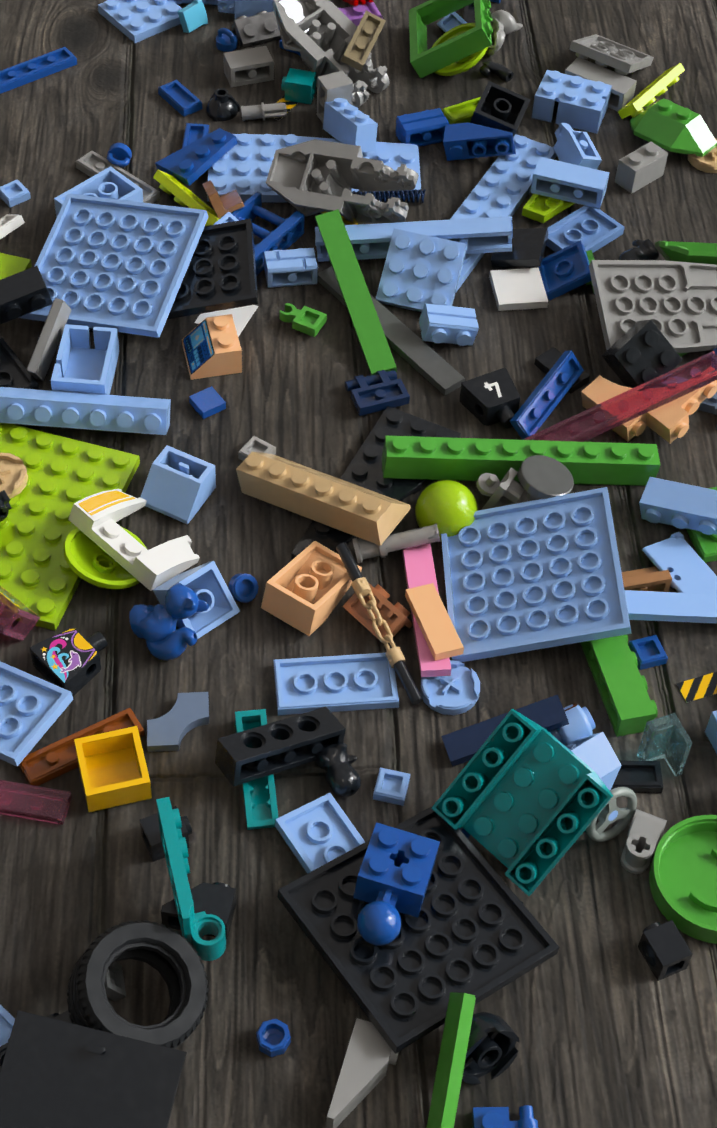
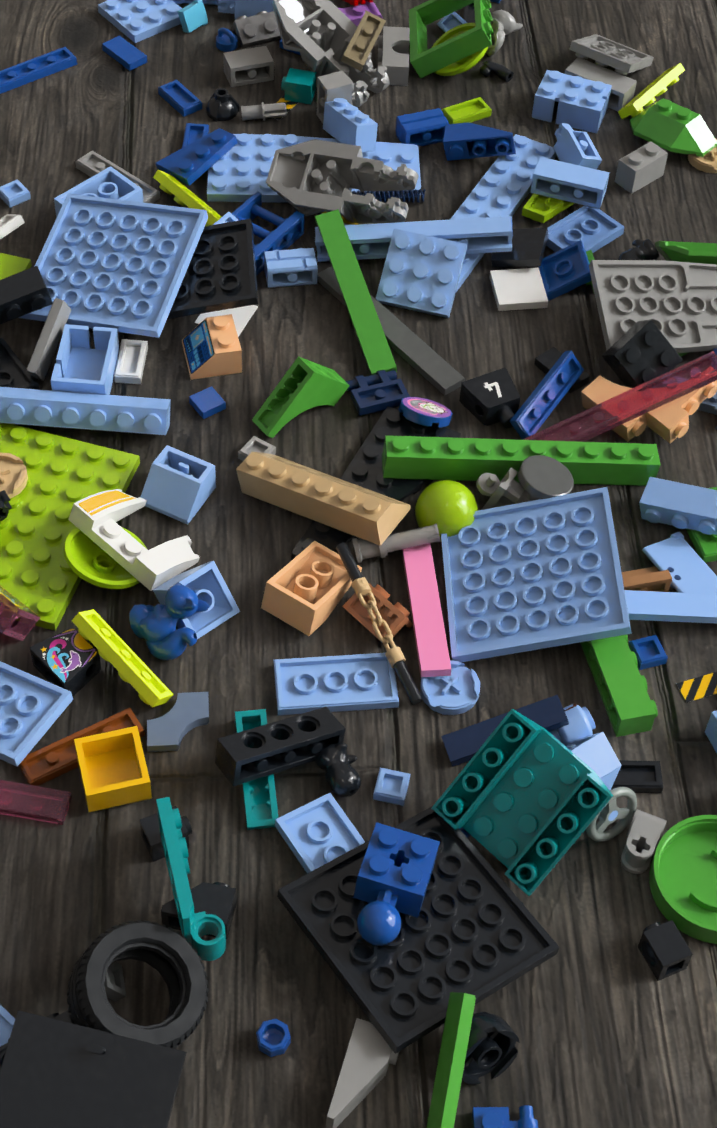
(119, 154): blue tile -> none
(119, 654): none -> neon yellow plate
(124, 53): none -> blue tile
(131, 361): none -> white tile
(224, 203): medium nougat panel -> none
(243, 587): blue tile -> none
(300, 389): none -> bright green arch
(304, 320): bright green plate -> none
(393, 53): none -> light grey arch
(425, 411): none -> tile
(434, 622): light nougat tile -> none
(448, 324): light blue brick -> none
(500, 108): black brick -> none
(667, 740): clear light blue panel -> none

